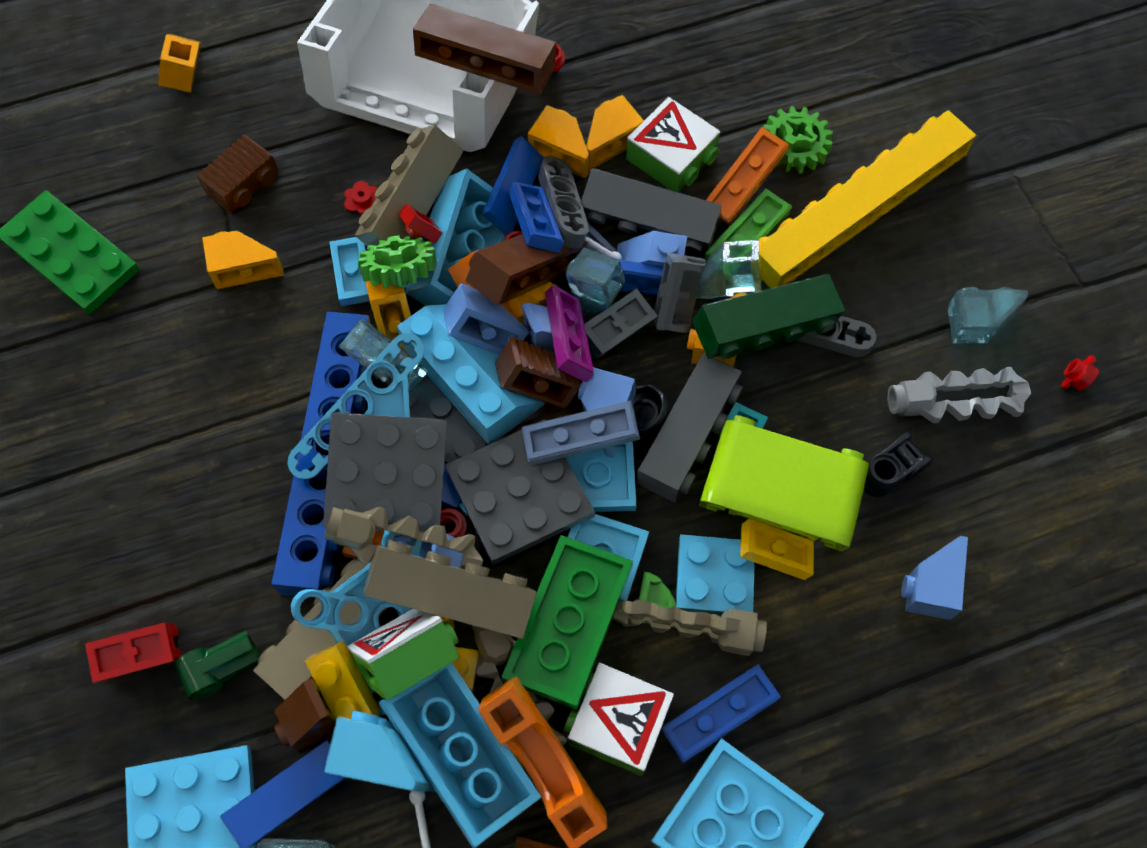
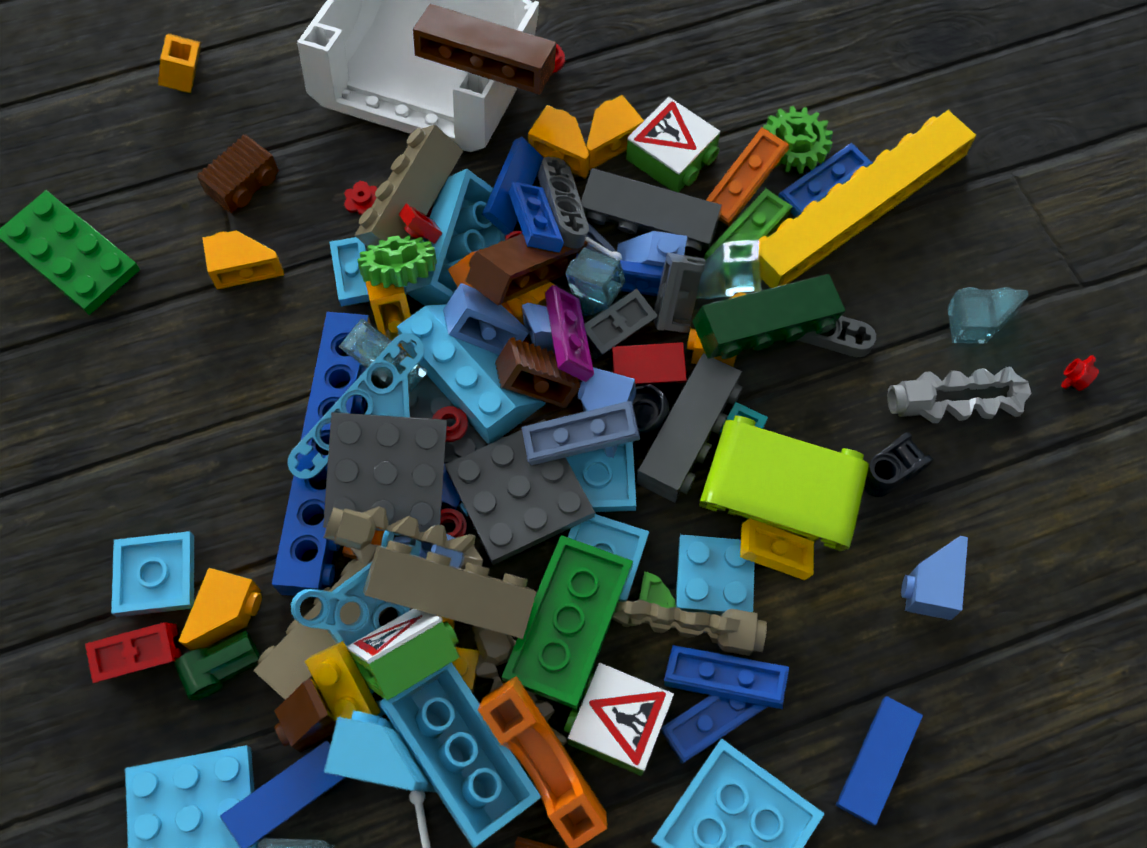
(153, 574): none -> medium azure plate
(220, 609): none -> light orange slope
(459, 429): none -> red plate
(650, 363): none -> red hinge
(727, 676): none -> blue tile
(822, 178): none -> blue tile
(879, 761): none -> blue tile

